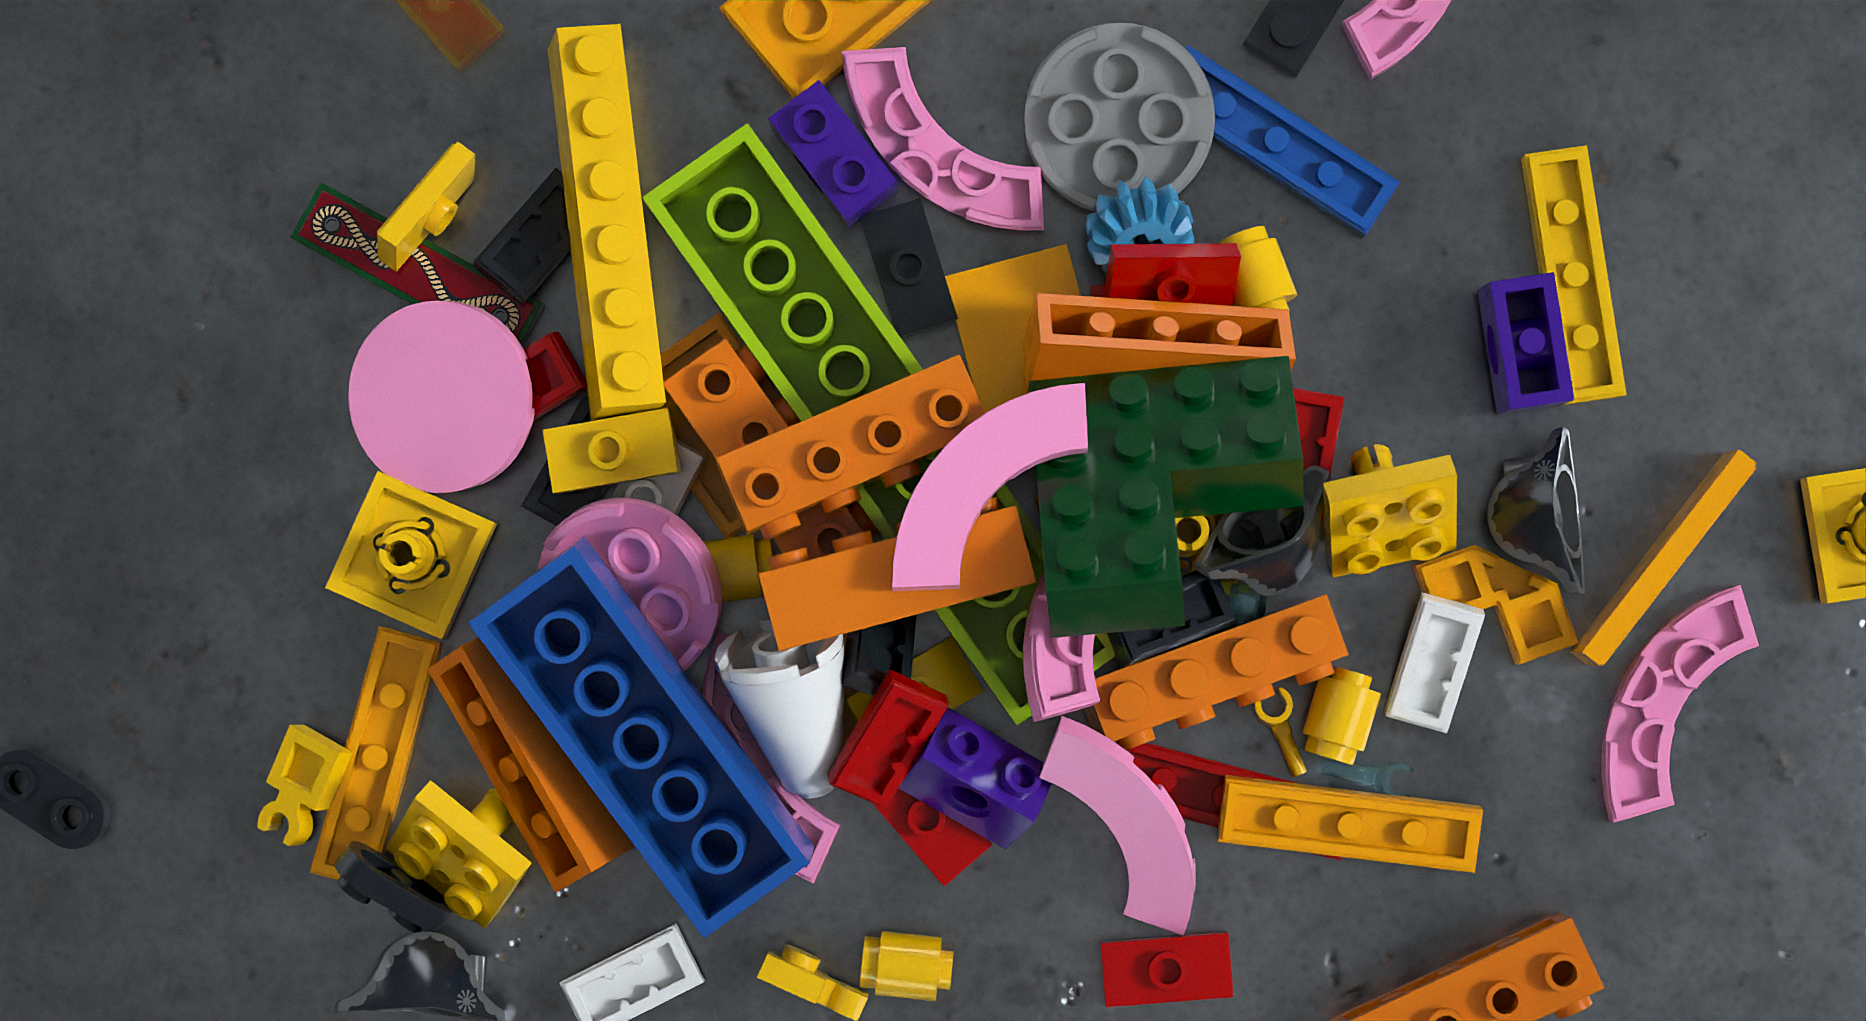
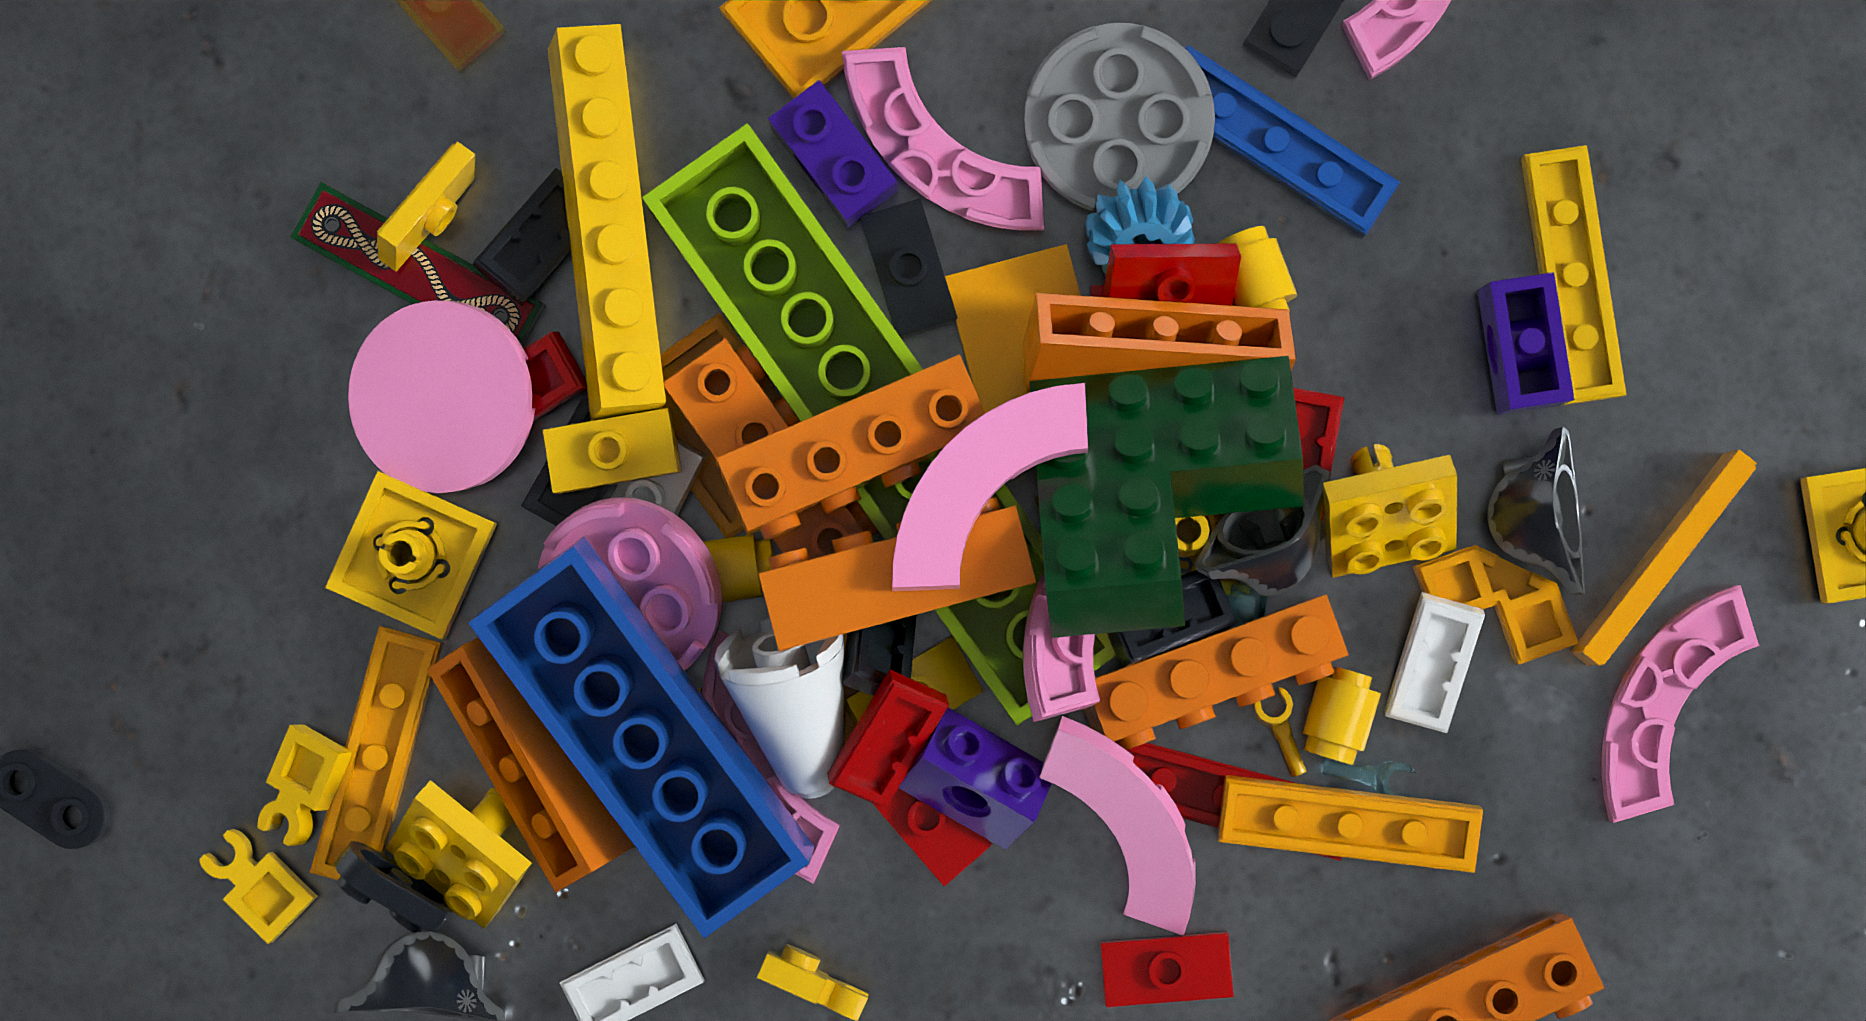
(264, 892): none -> yellow plate
(906, 965): yellow brick -> none

